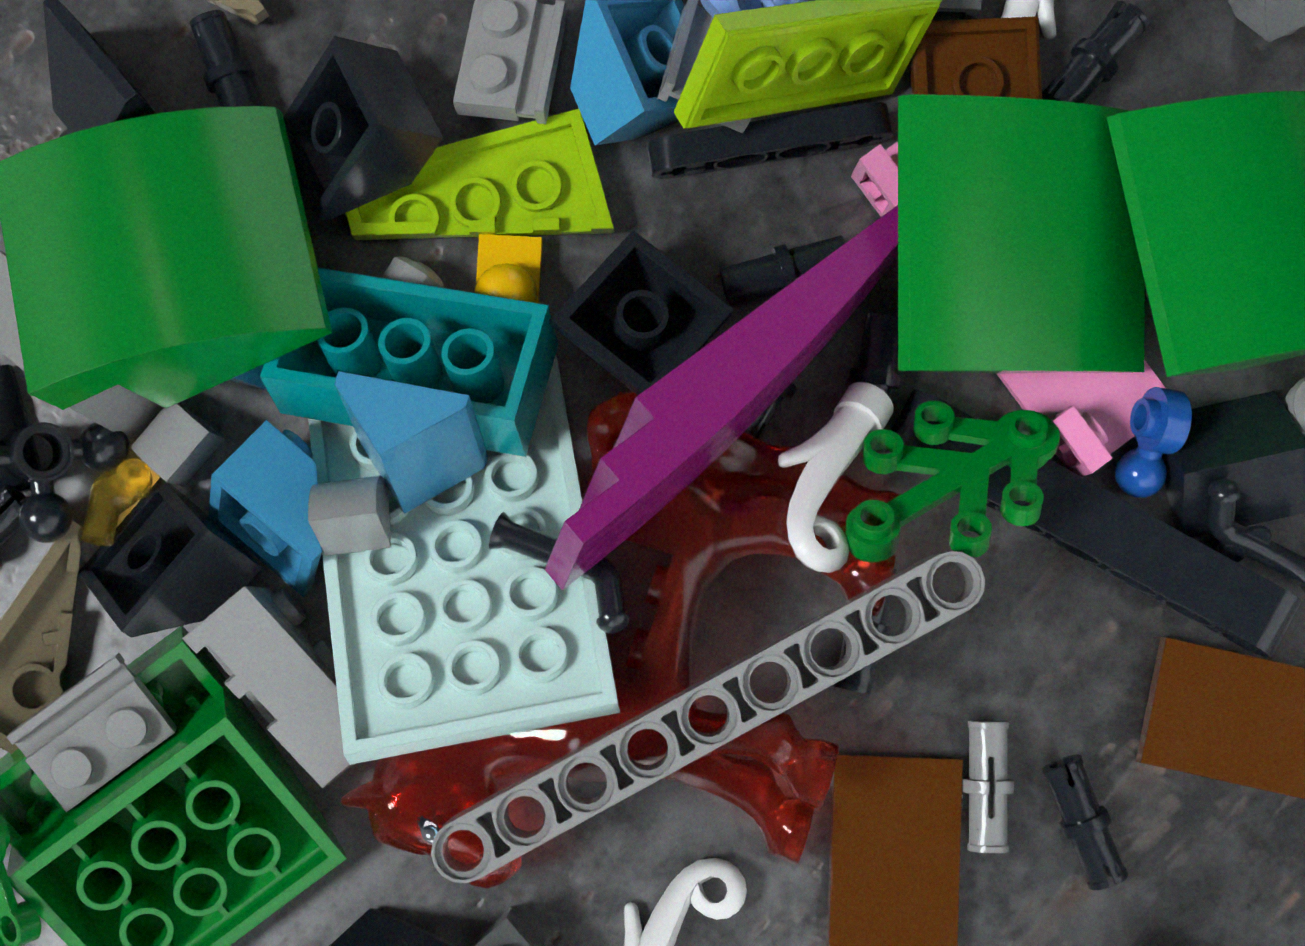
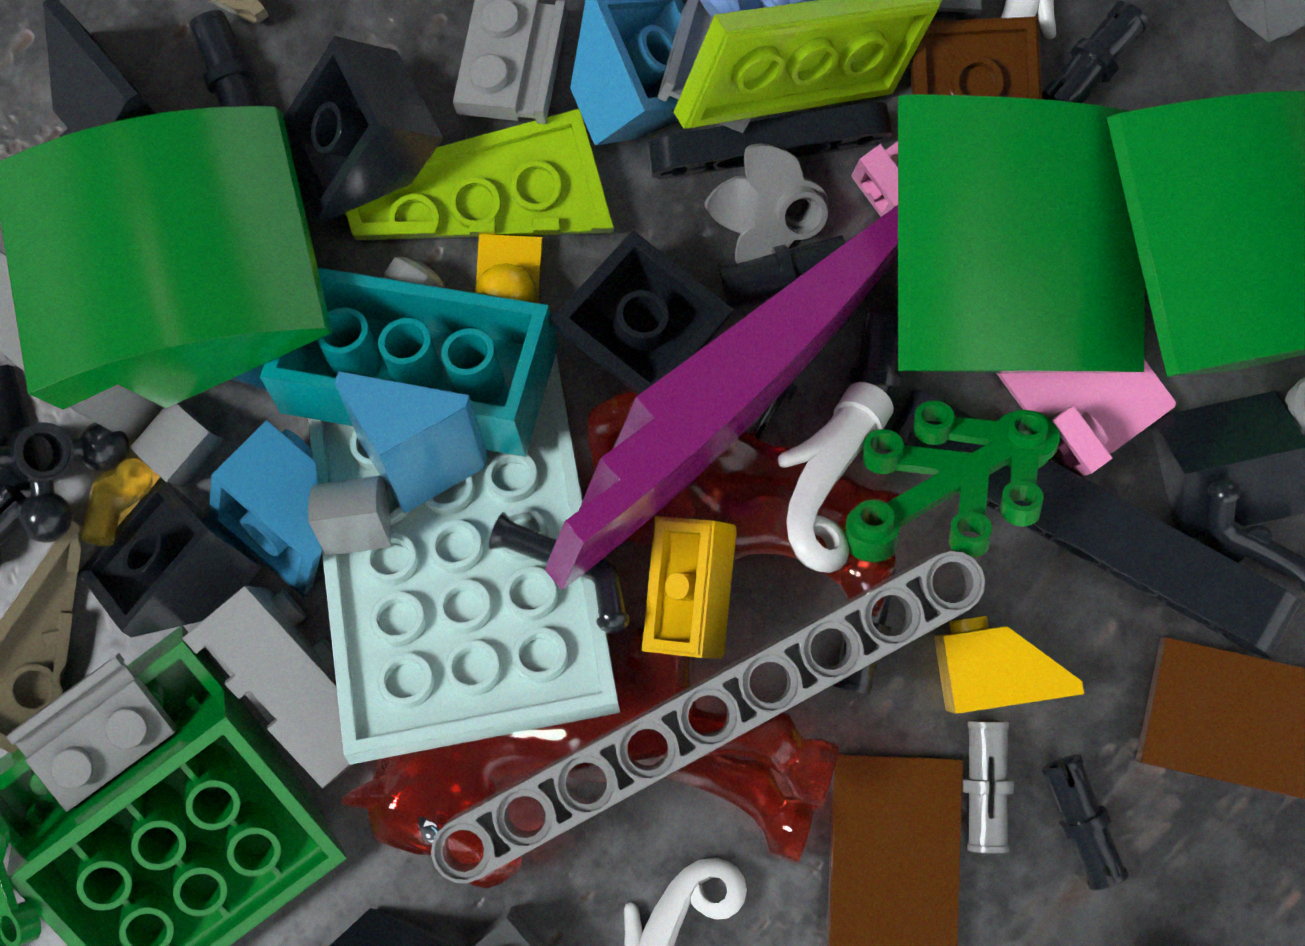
(689, 587): none -> yellow slope
(760, 200): none -> light grey plate
(996, 668): none -> yellow slope
(1160, 426): blue plate -> none

